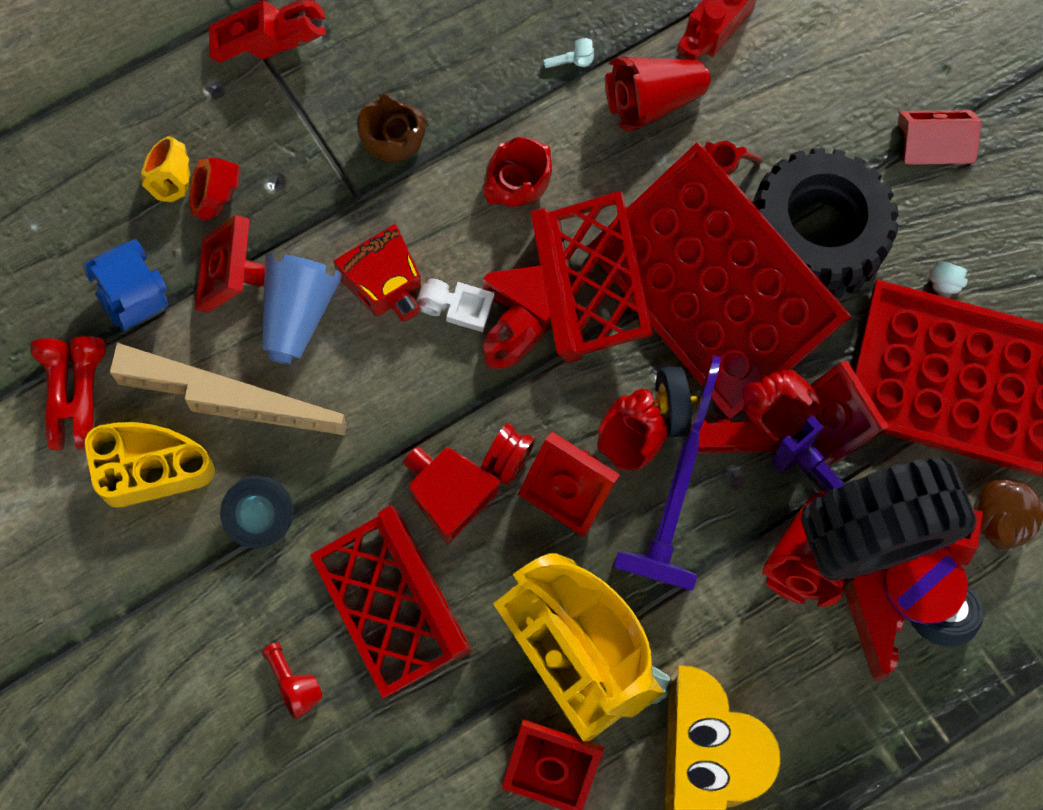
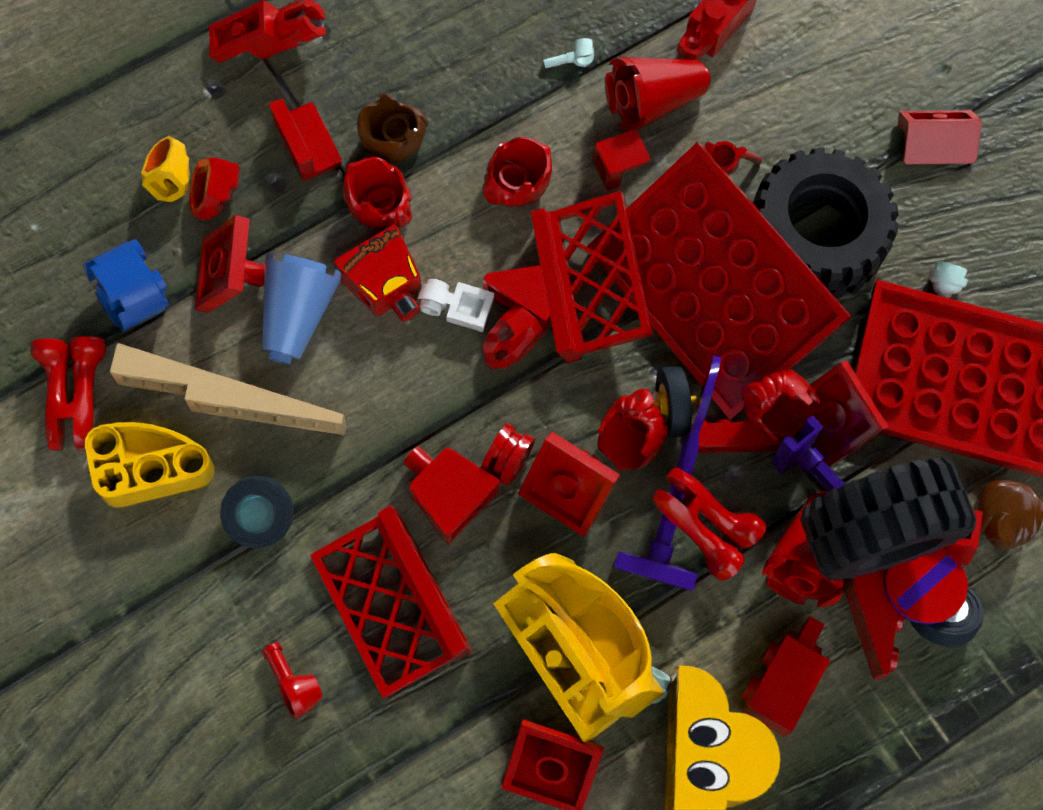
(305, 139): none -> red panel
(377, 194): none -> red hair
(619, 155): none -> red panel
(738, 529): none -> red piece
(787, 680): none -> red hinge

